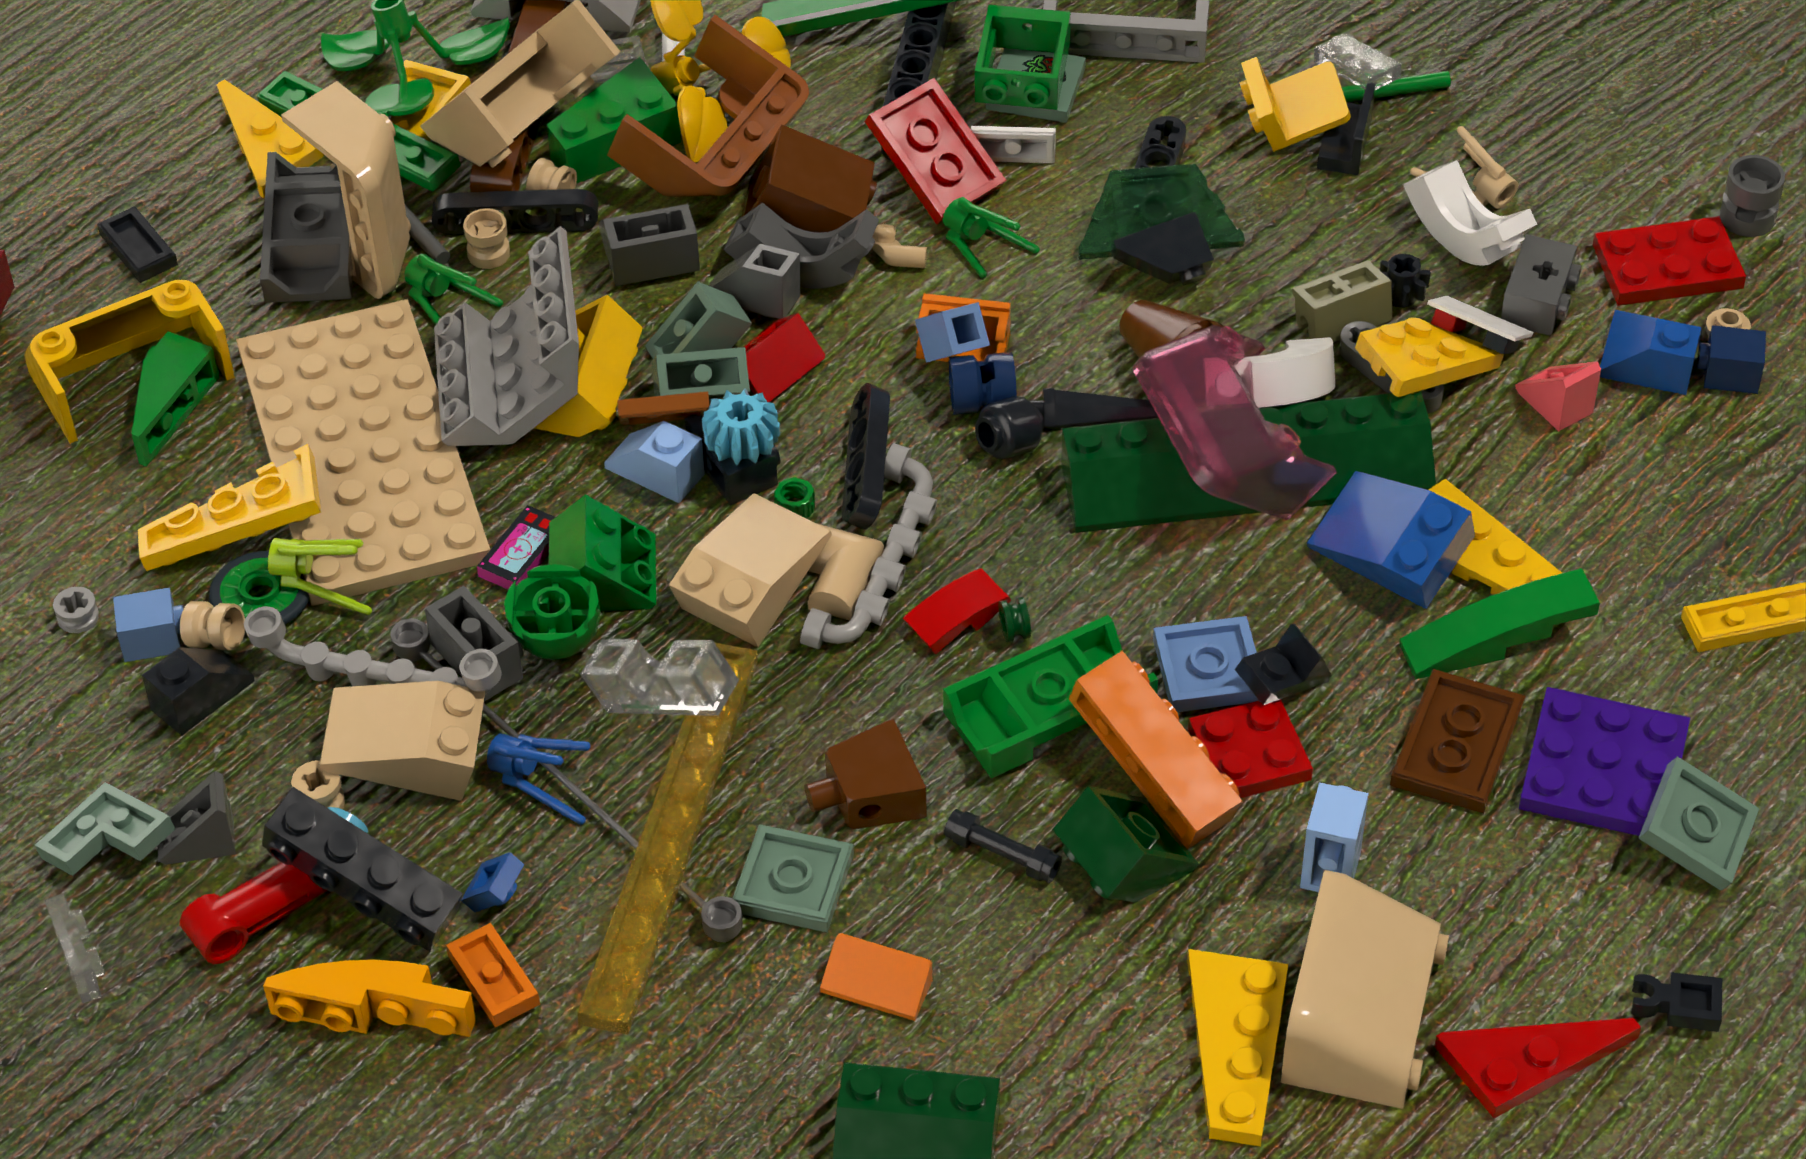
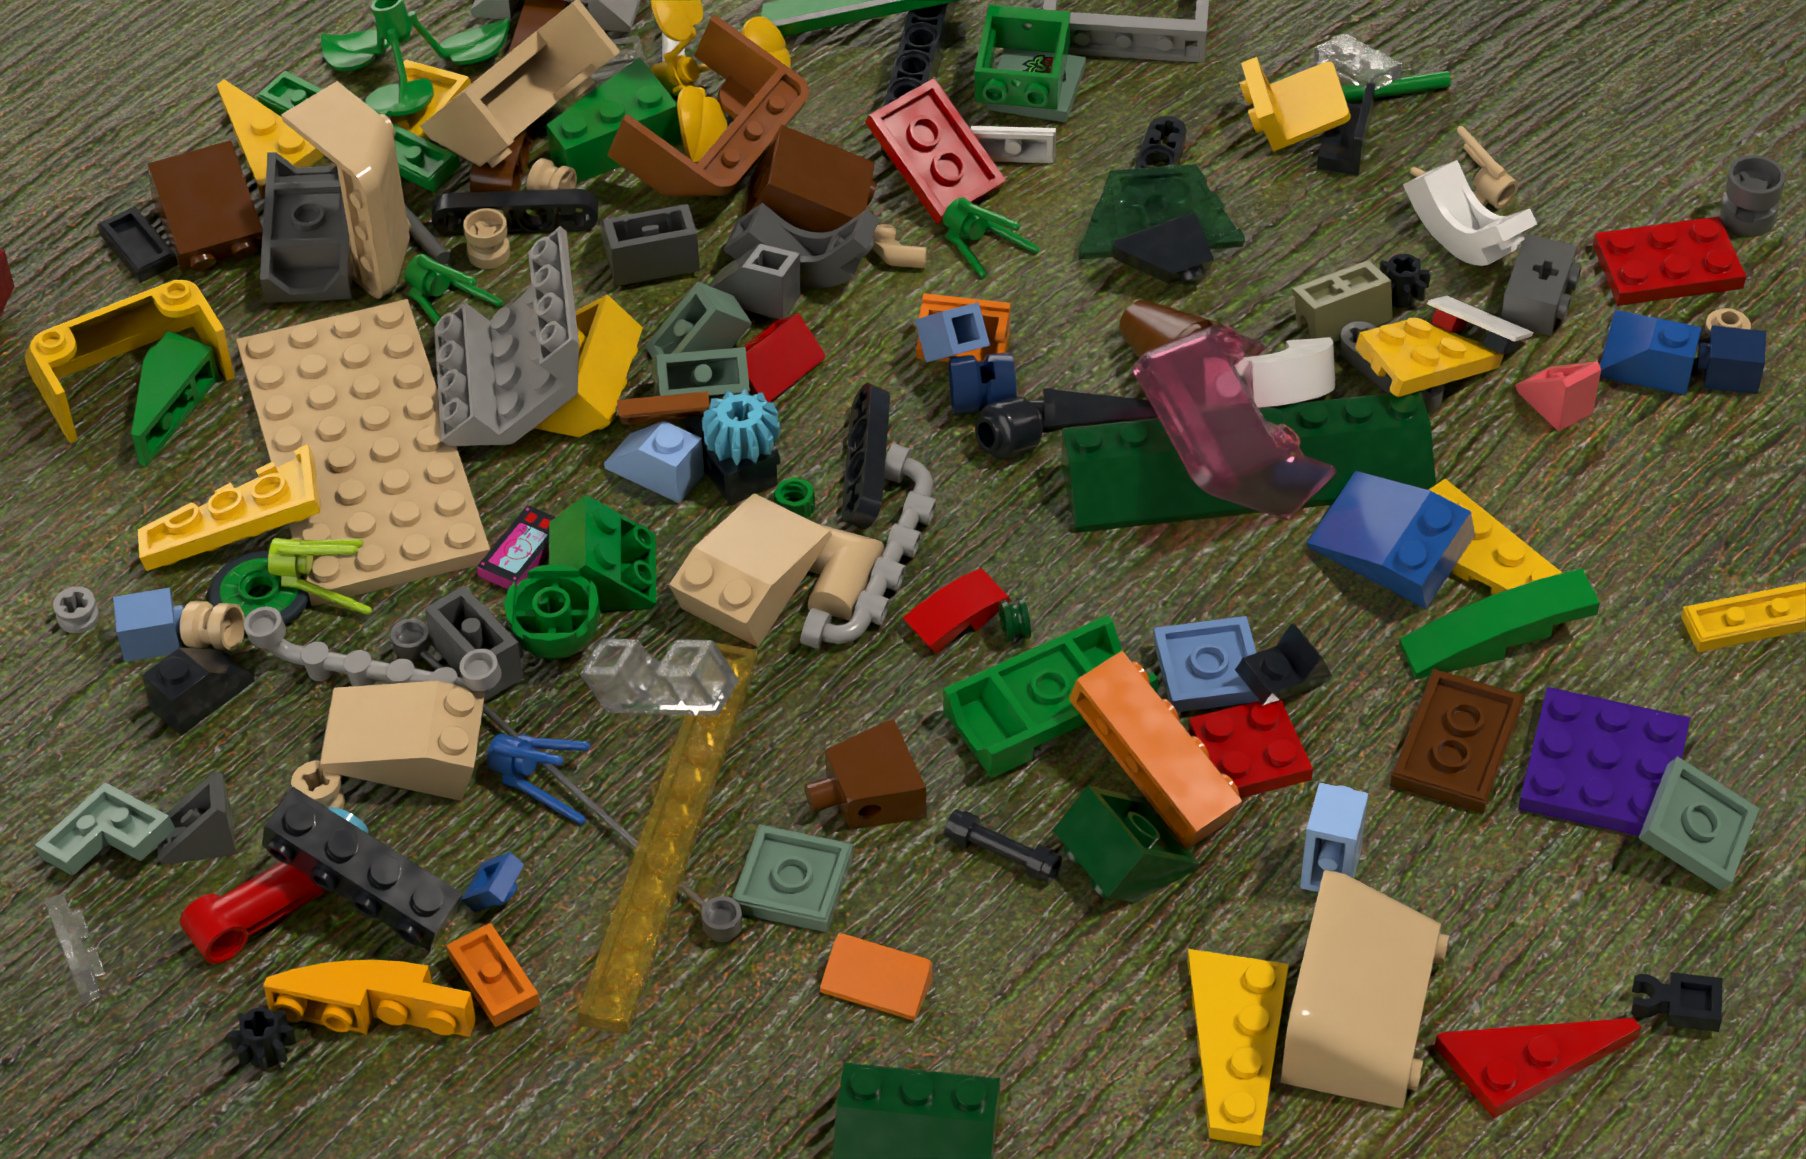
(205, 206): none -> reddish brown slope
(262, 1037): none -> black gear

